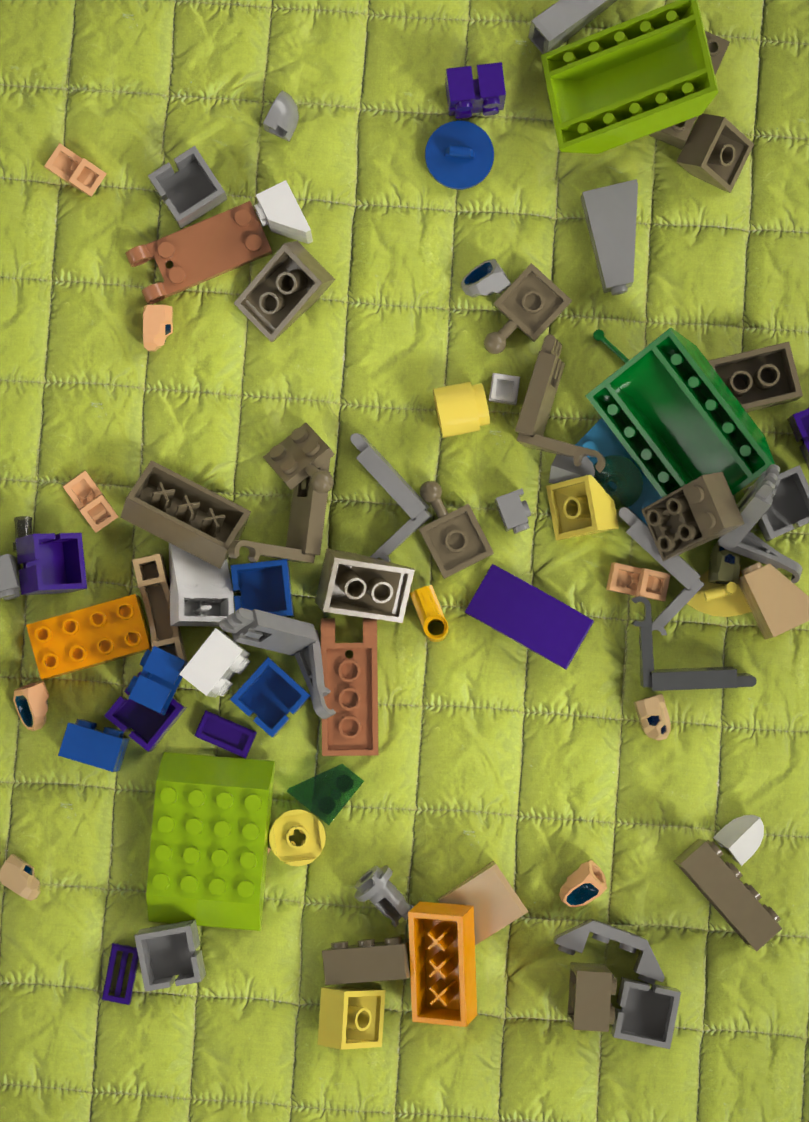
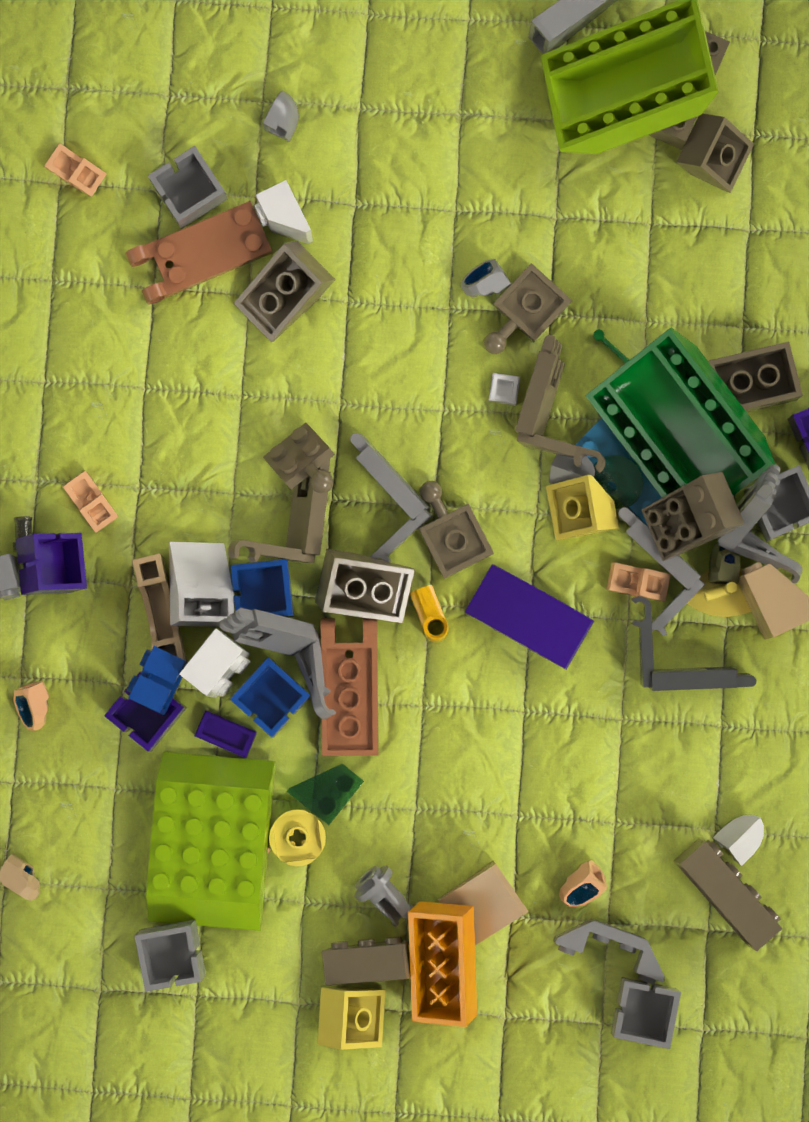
(89, 637): light orange brick -> none
(94, 747): blue piece -> none
(132, 975): dark purple tile -> none
(156, 326): light nougat rock -> none
(185, 514): dark tan brick -> none
(459, 155): blue shield -> none
(461, 408): light yellow piece -> none
(475, 95): dark purple piece -> none
(513, 511): light grey brick -> none
(590, 997): dark tan brick -> none
(612, 231): light grey slope -> none
(654, 717): tan rock -> none

